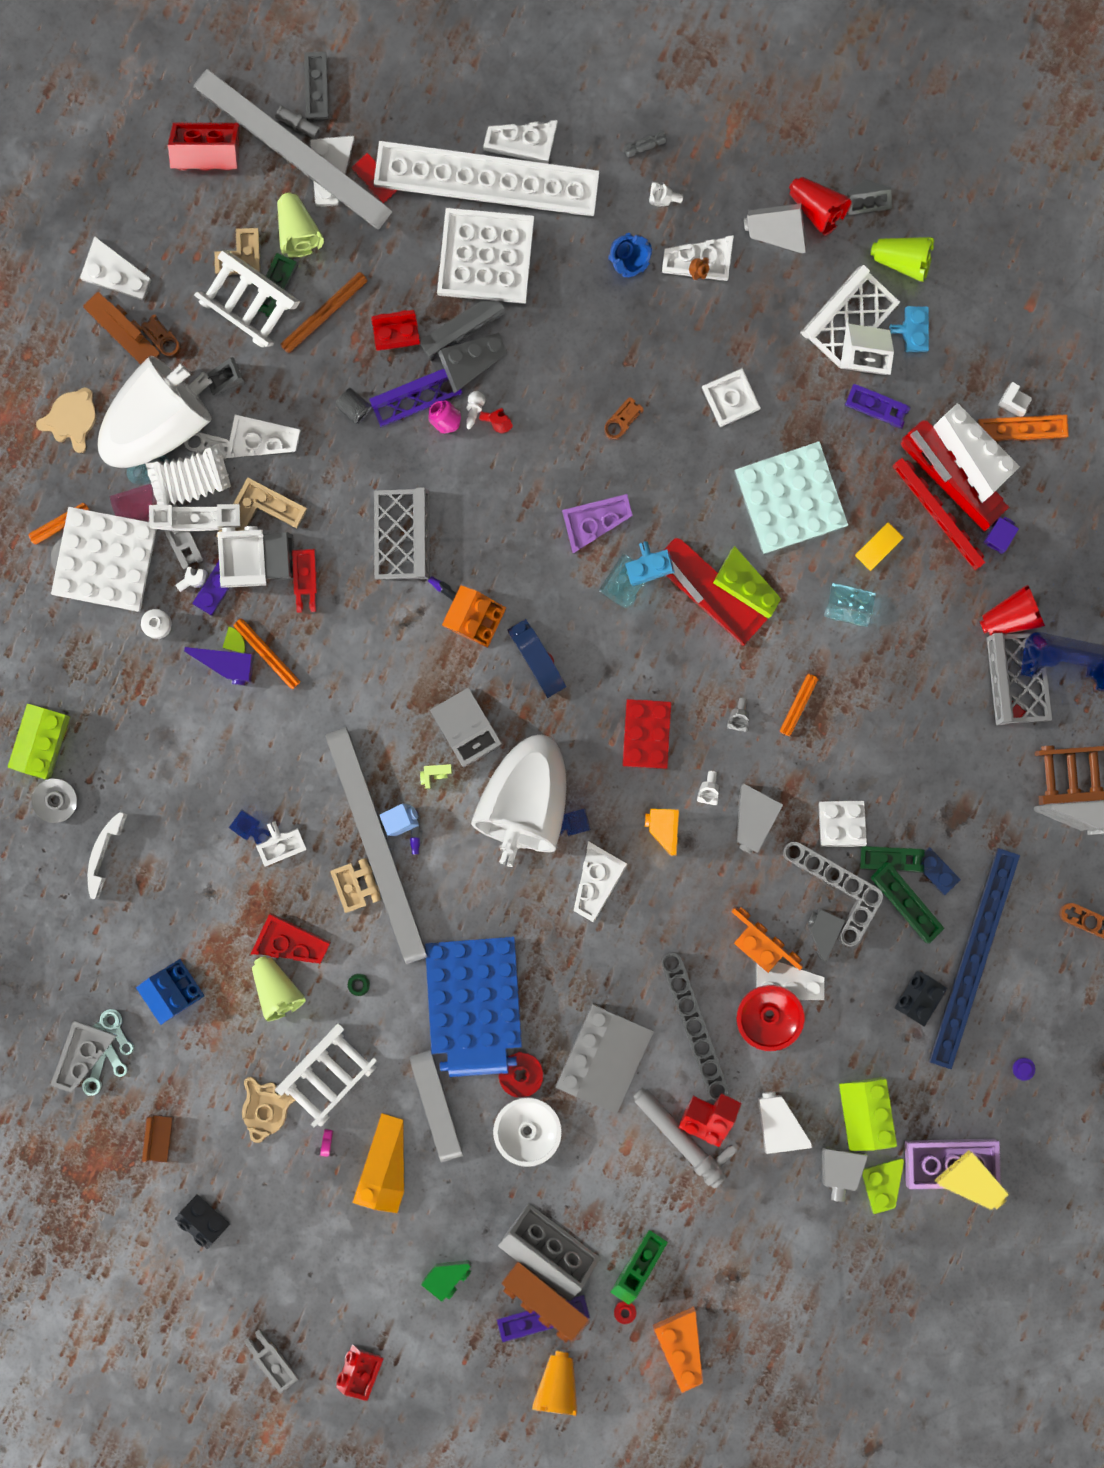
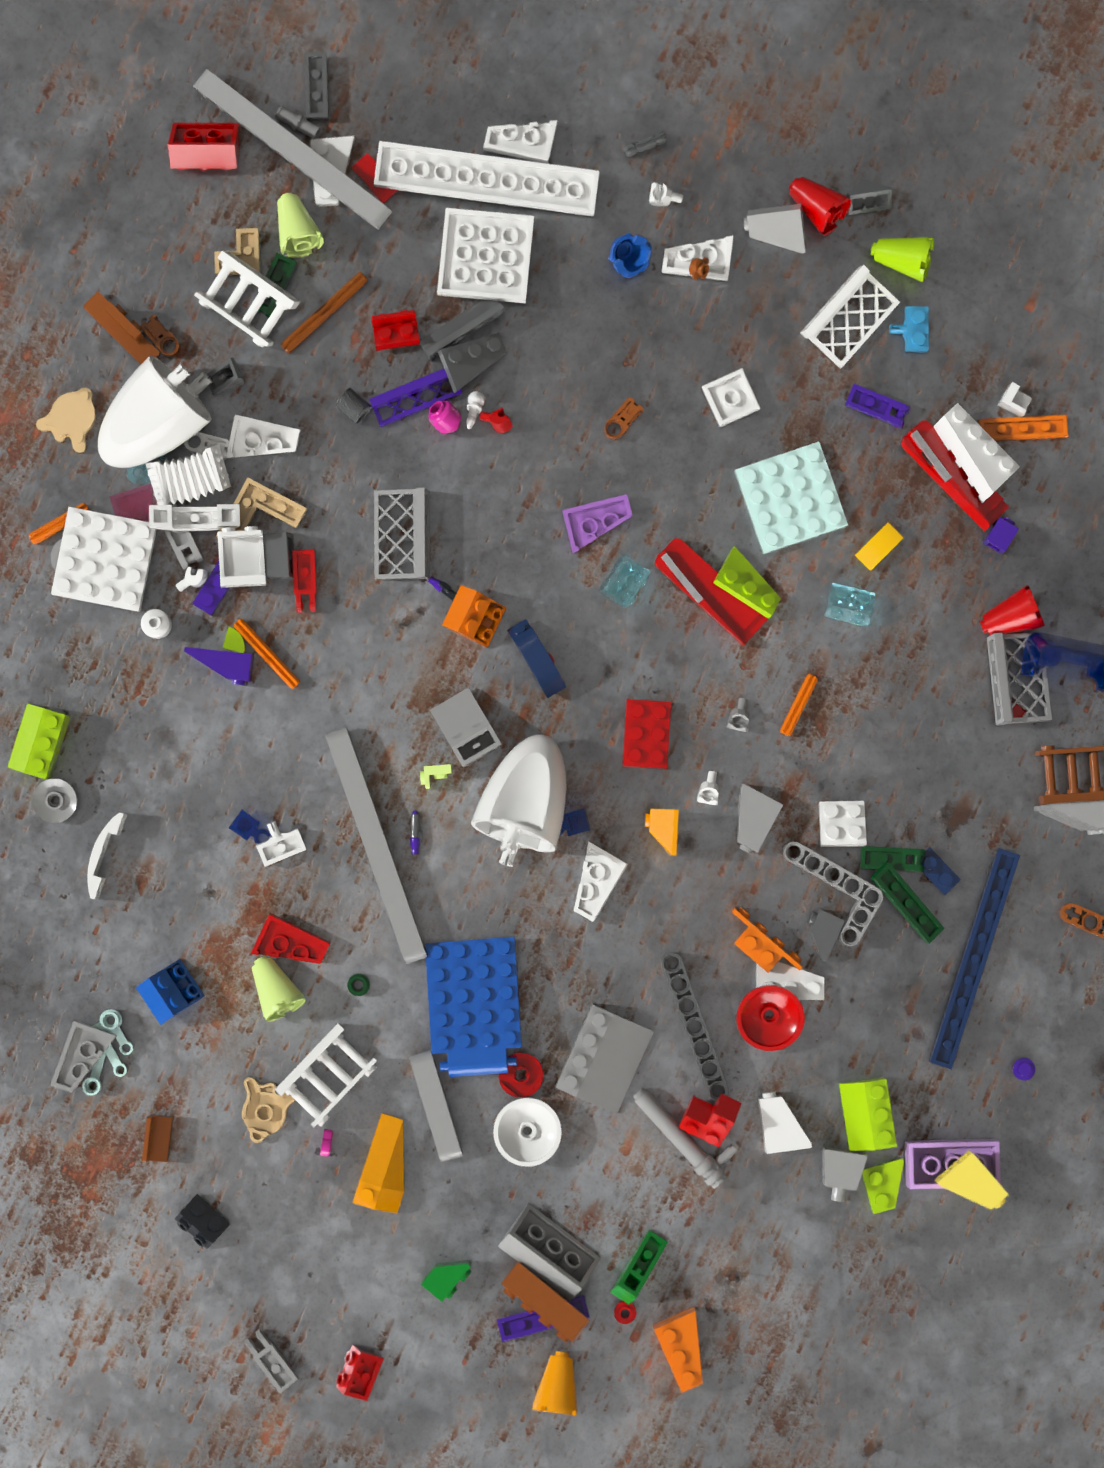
(113, 272): white wing -> none
(349, 888): tan plate -> none
(399, 819): light blue brick -> none
(649, 565): dark azure plate -> none
(867, 350): white slope -> none
(921, 998): black bracket -> none
(944, 520): red plate -> none

